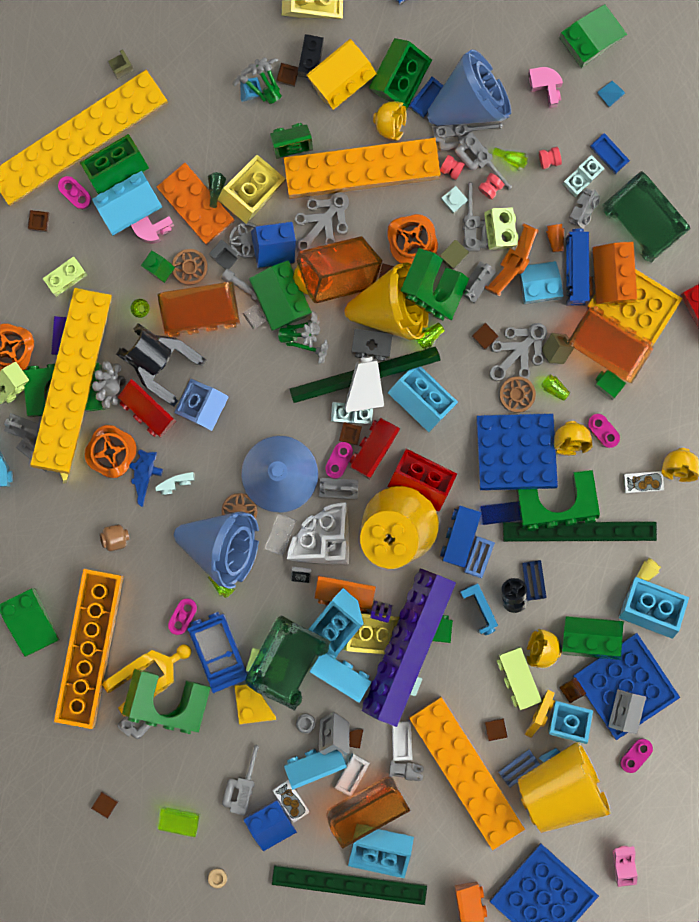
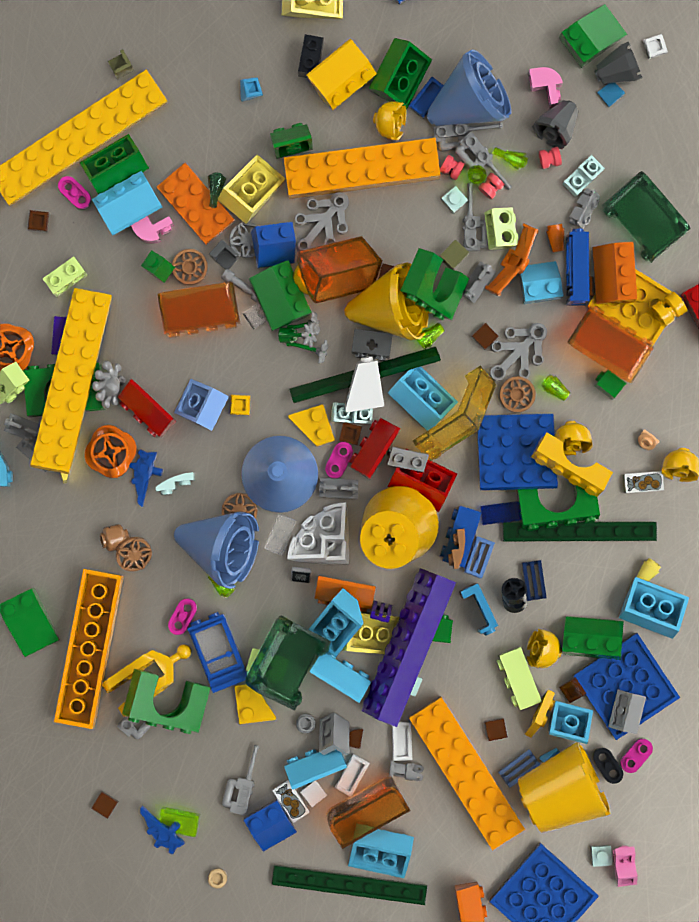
(133, 554): none -> medium nougat wheel
(135, 306): clear neon green cone -> none
(151, 356): black piece -> none
(163, 834): none -> blue piece
(240, 405): none -> yellow tile
(271, 91): plant -> none
(287, 74): reddish brown tile -> none
(313, 793): none -> white tile
(314, 424): none -> yellow wing
(396, 228): orange piece -> none
(407, 459): none -> light grey hinge
(457, 554): none -> medium nougat slope
(464, 421): none -> clear yellow windscreen
(477, 170): none -> clear neon green cone
(551, 454): none -> yellow arch
(557, 124): none -> dark grey cone
(557, 348): olive panel -> none
(601, 855): none -> light aqua plate
(603, 431): dark pink plate -> none
(607, 765): none -> black plate
(609, 153): blue tile -> none
(618, 66): none -> dark grey cone
(647, 440): none -> light nougat plate
(655, 46): none -> white tile
(670, 308): none -> yellow wheel

